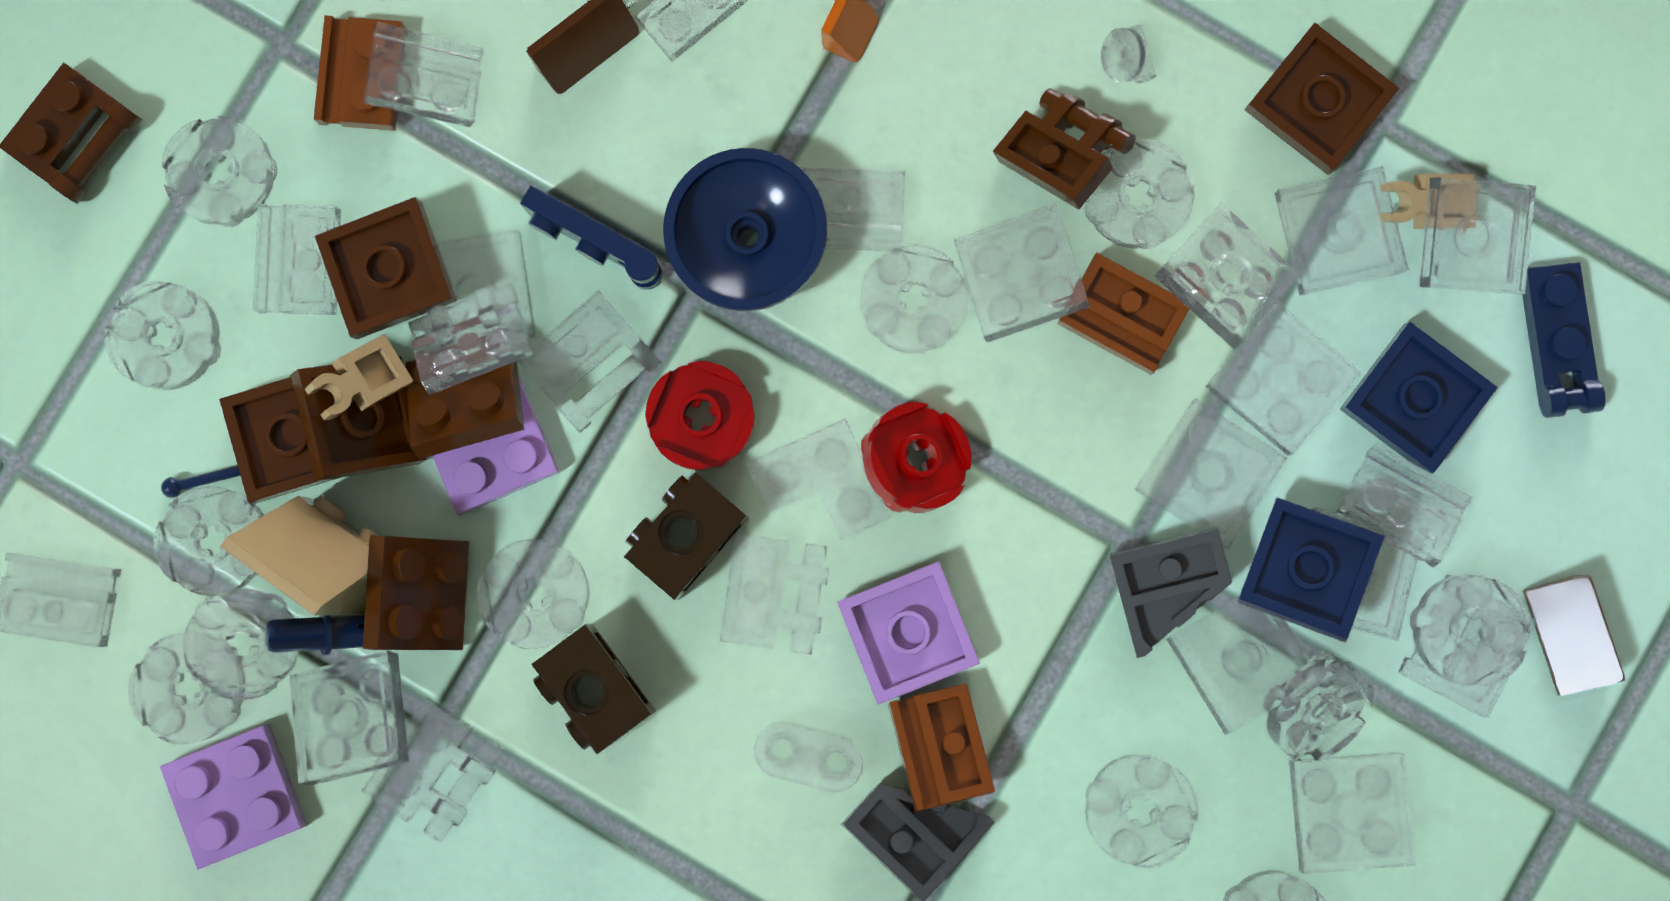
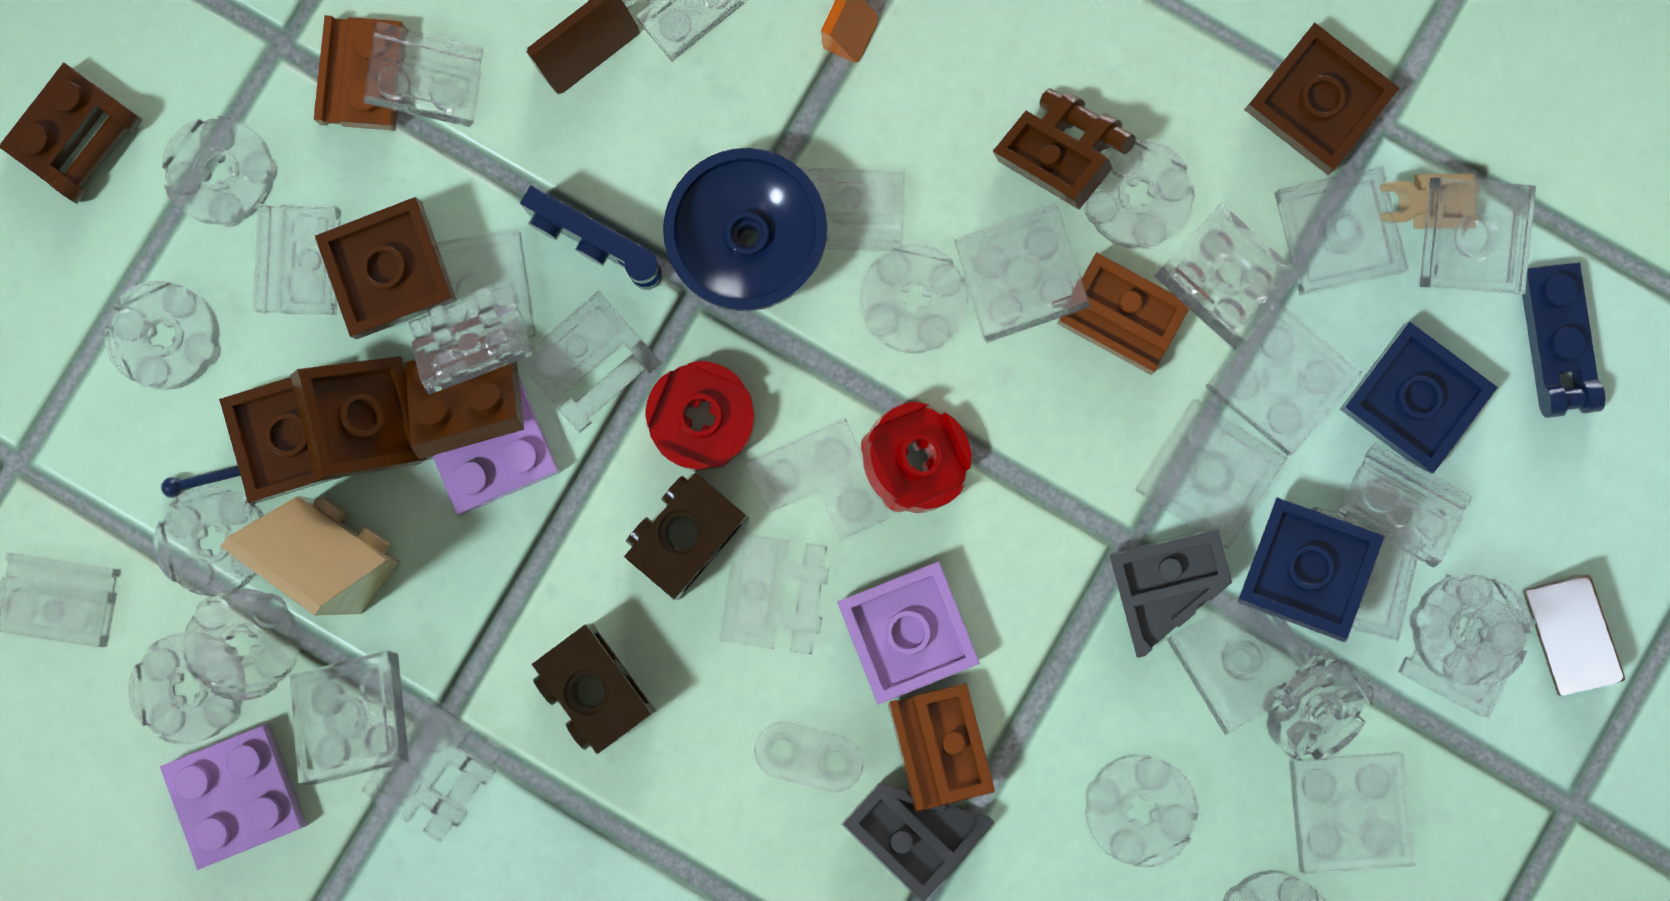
(315, 633): dark blue axle -> none
(363, 374): tan plate -> none
(415, 594): reddish brown plate -> none
(508, 575): clear plate -> none
(1127, 56): clear plate -> none

